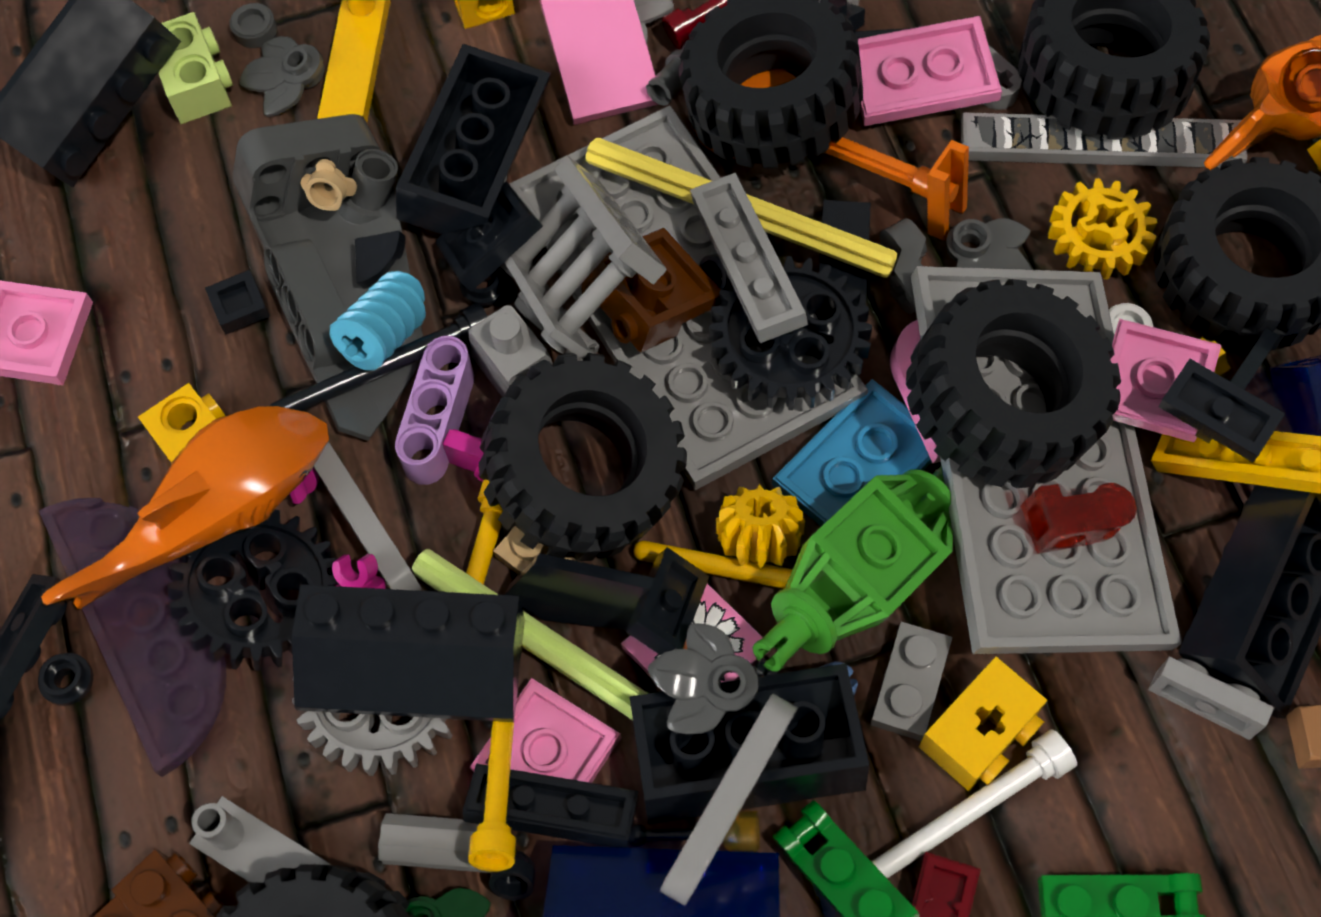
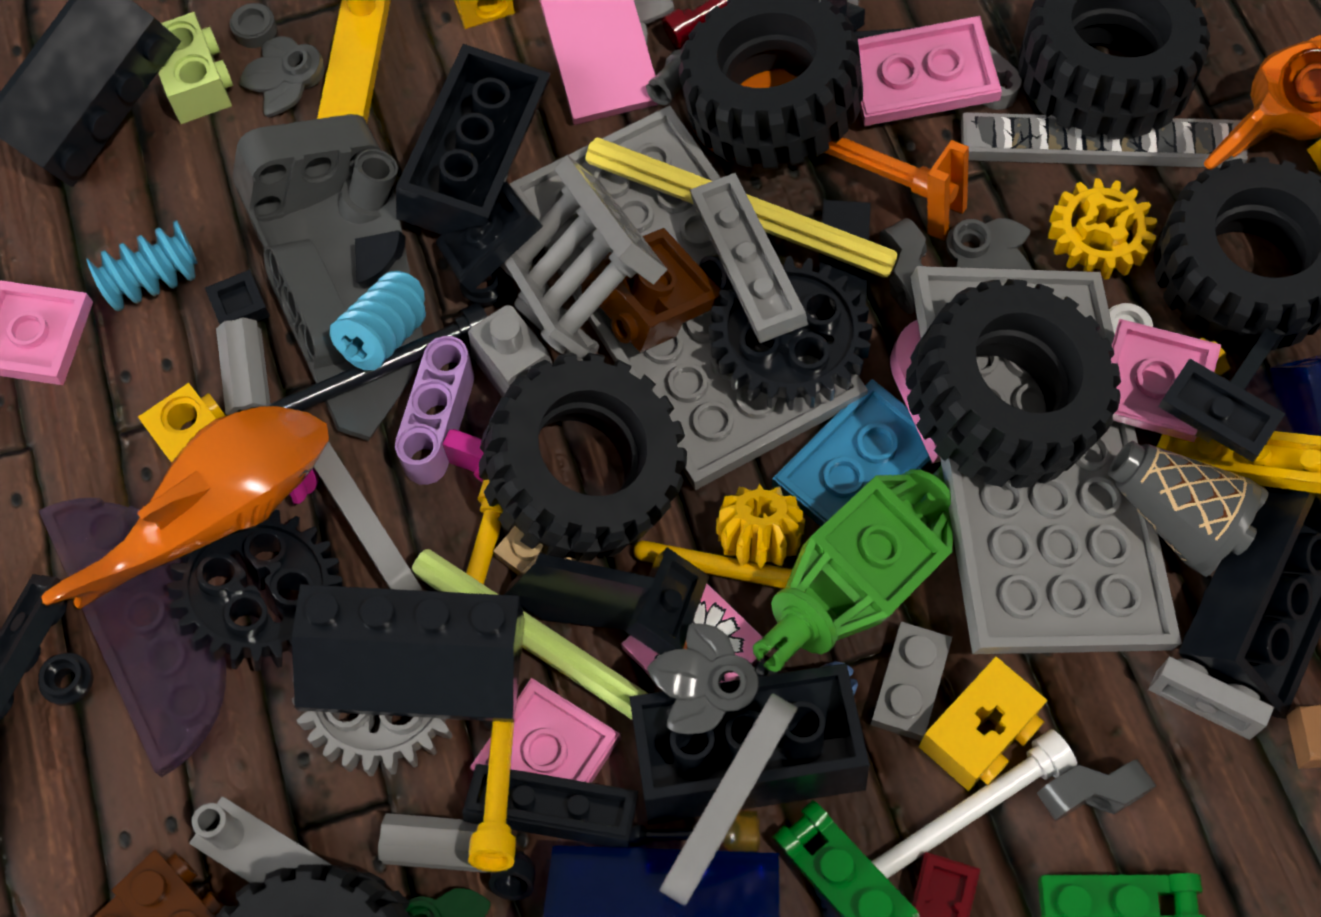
(144, 267): none -> medium azure piece
(242, 365): none -> light grey axle
(322, 194): tan plate -> none
(365, 578): dark pink plate -> none
(1077, 519): clear red leg -> none
(1096, 789): none -> dark grey piece
(1189, 503): none -> dark grey cone

